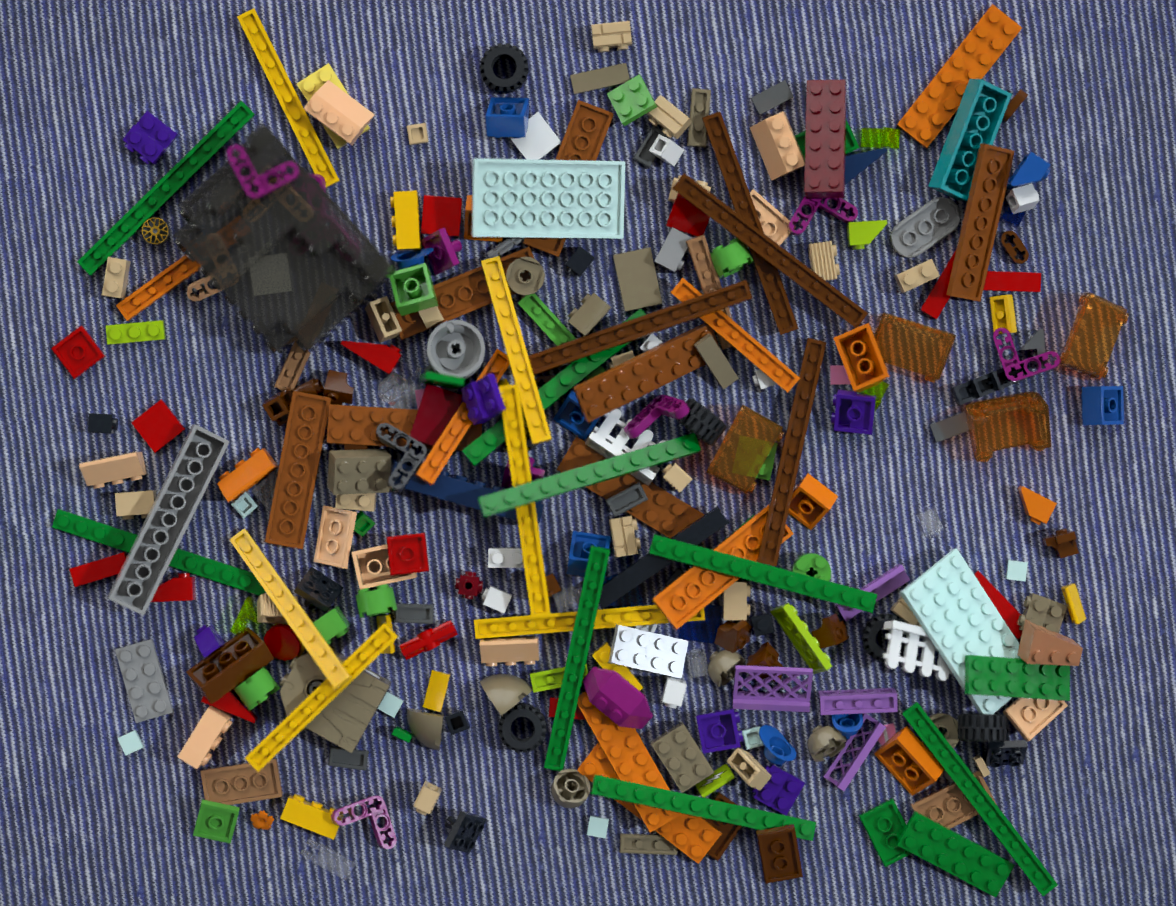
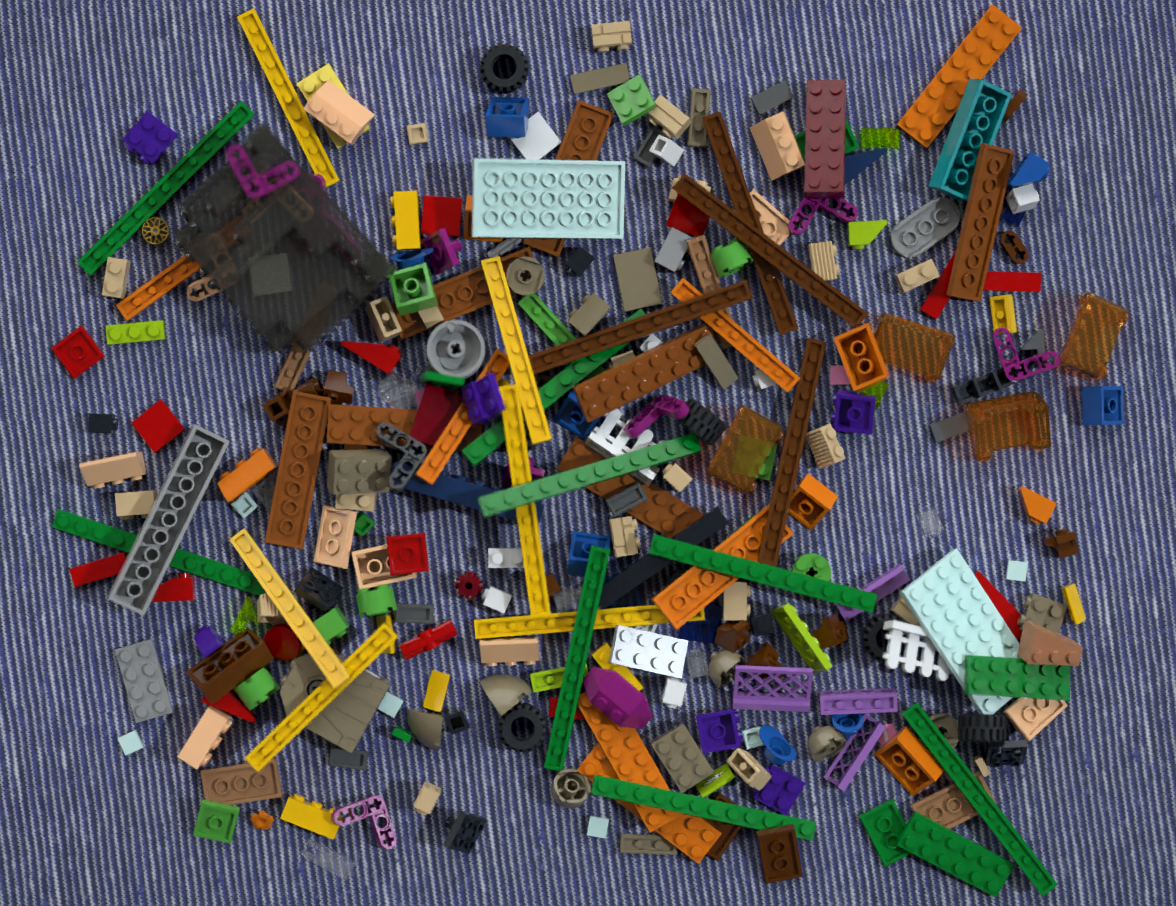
(825, 446): none -> tan brick

